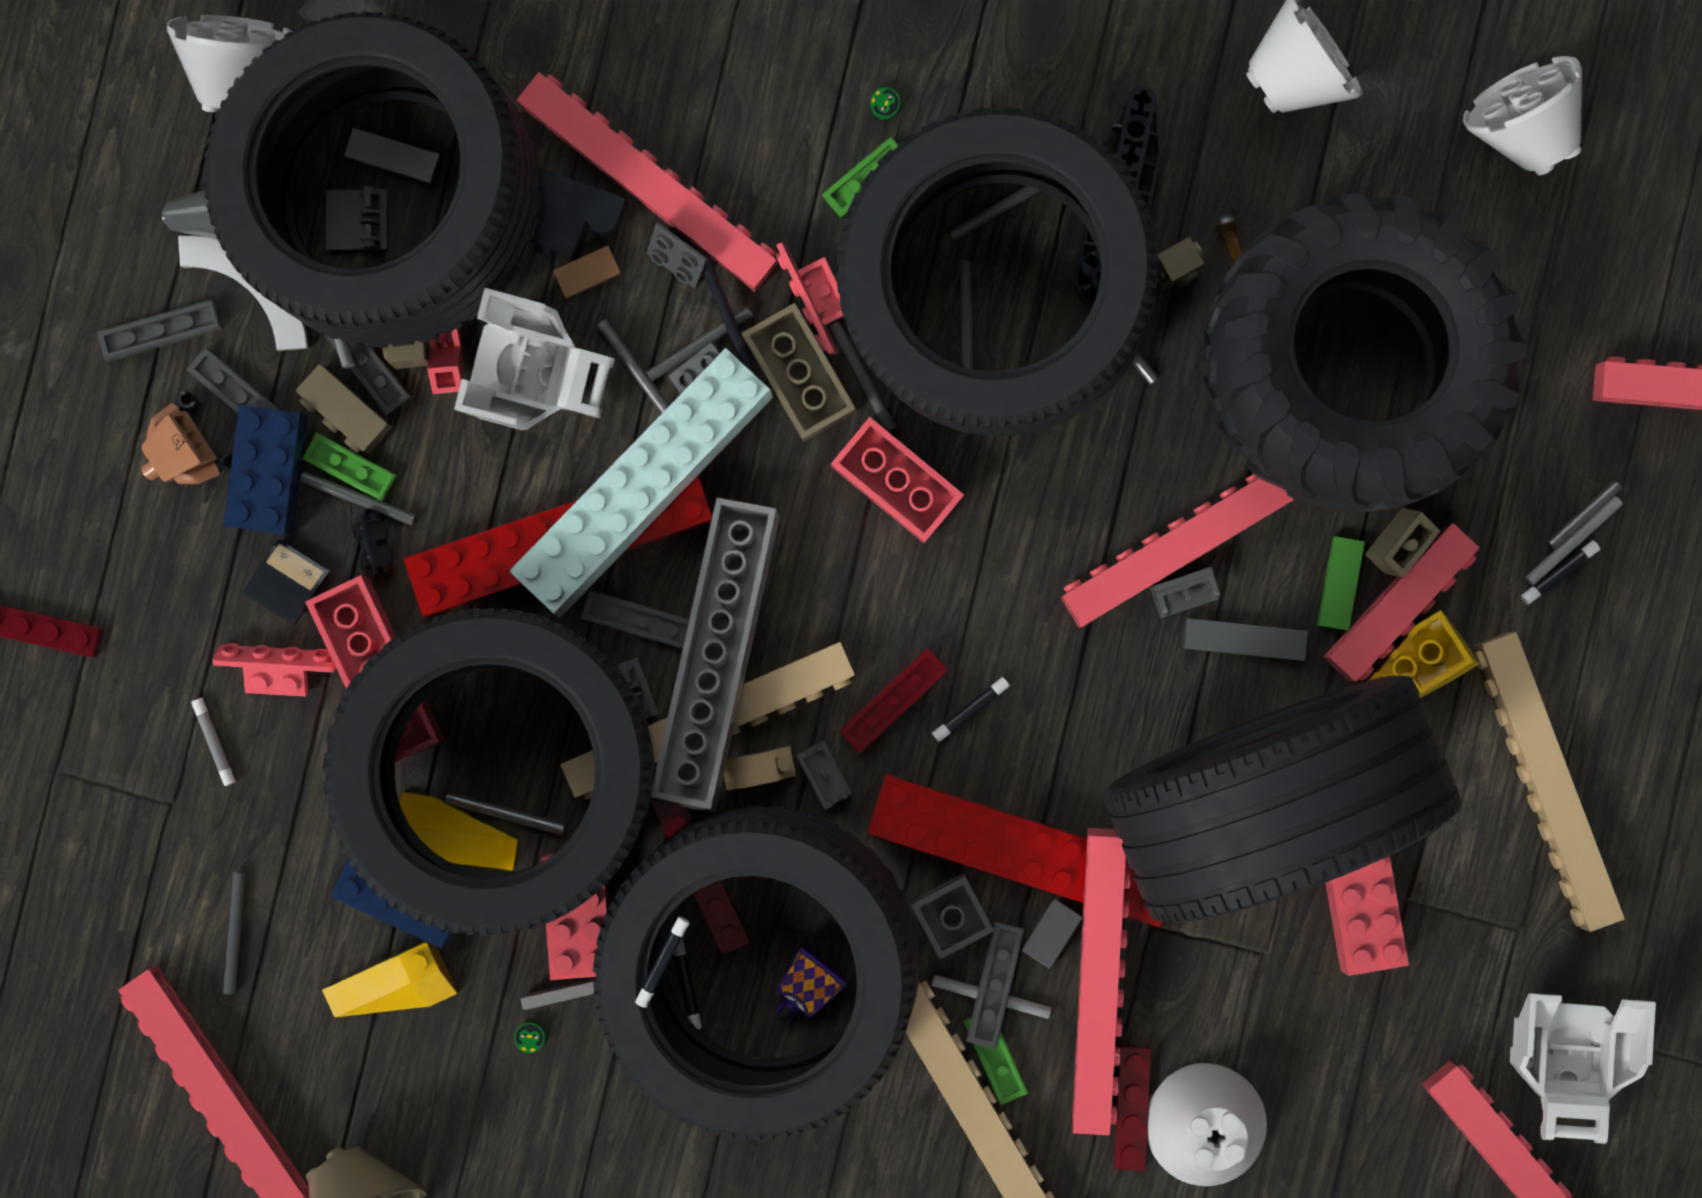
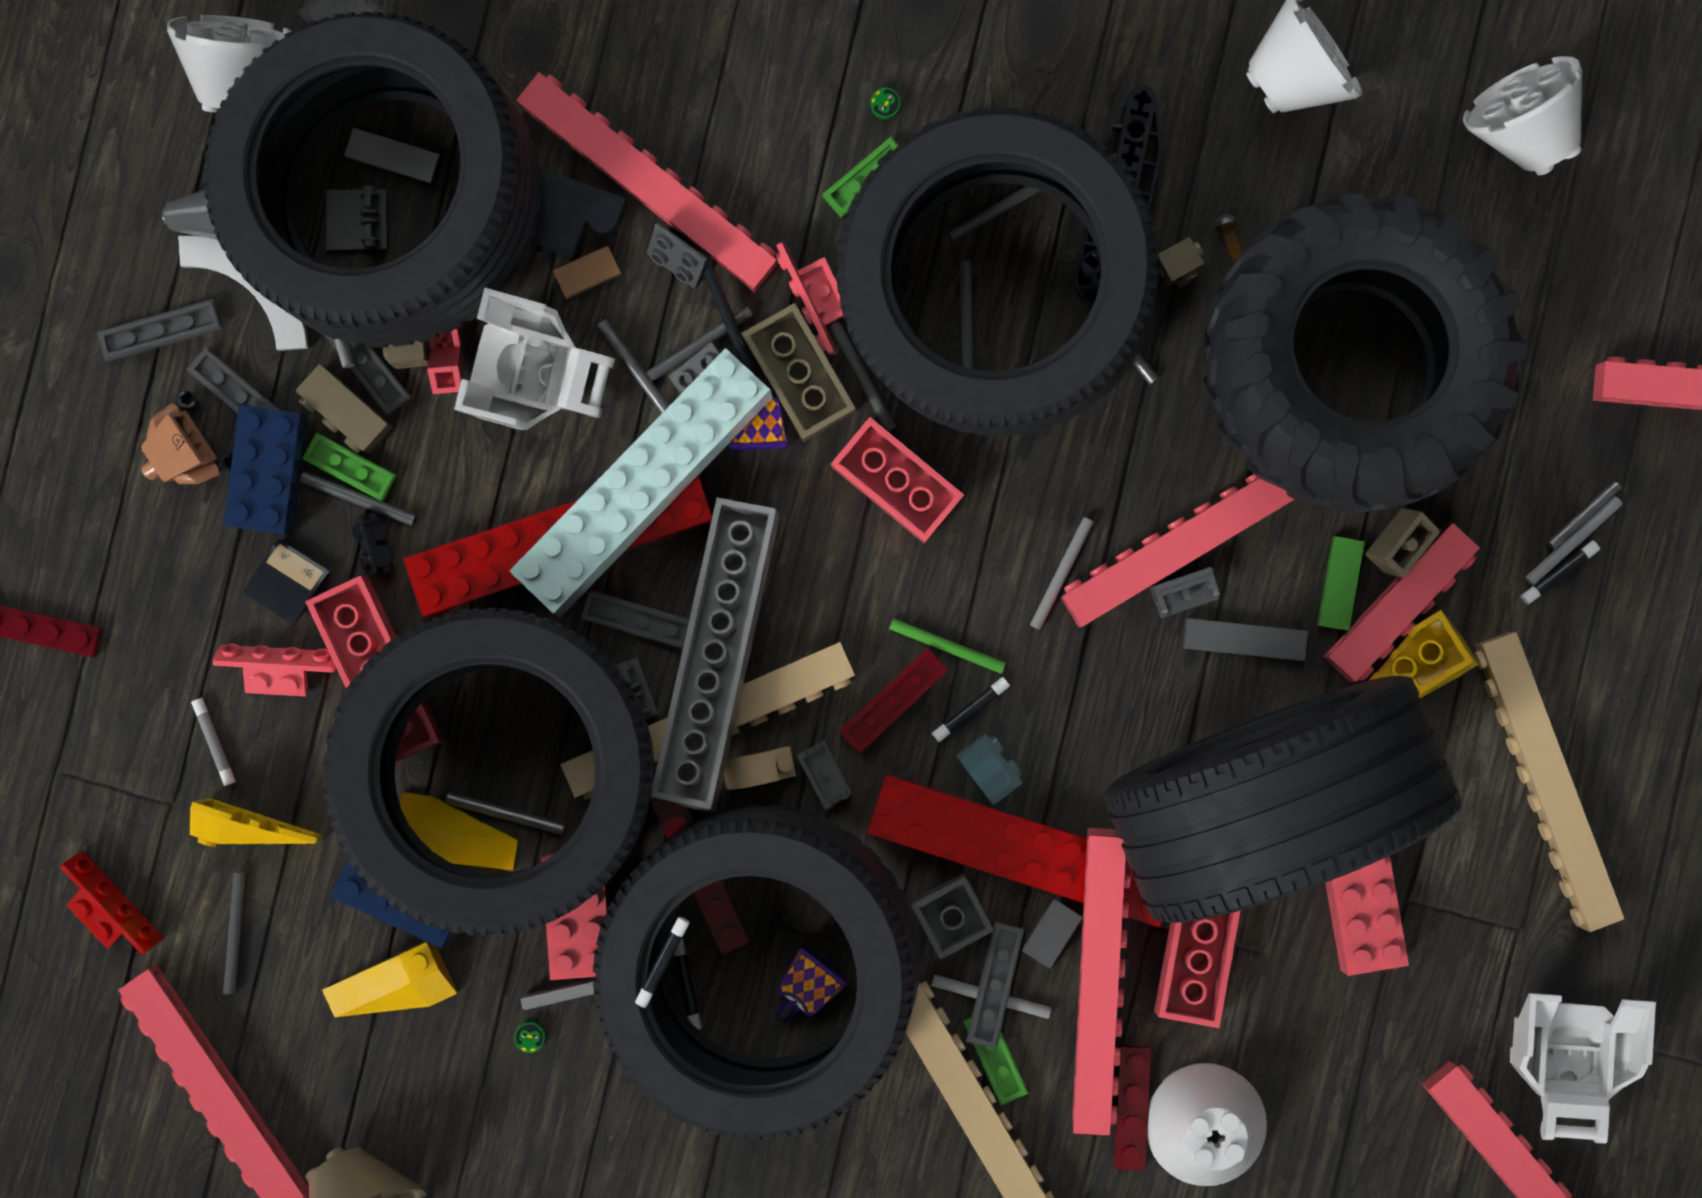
(106, 908): none -> red bracket
(228, 824): none -> yellow wedge
(763, 431): none -> torso
(947, 645): none -> bright green bar
(989, 768): none -> clear light blue brick
(1061, 573): none -> light grey bar
(1197, 970): none -> coral brick

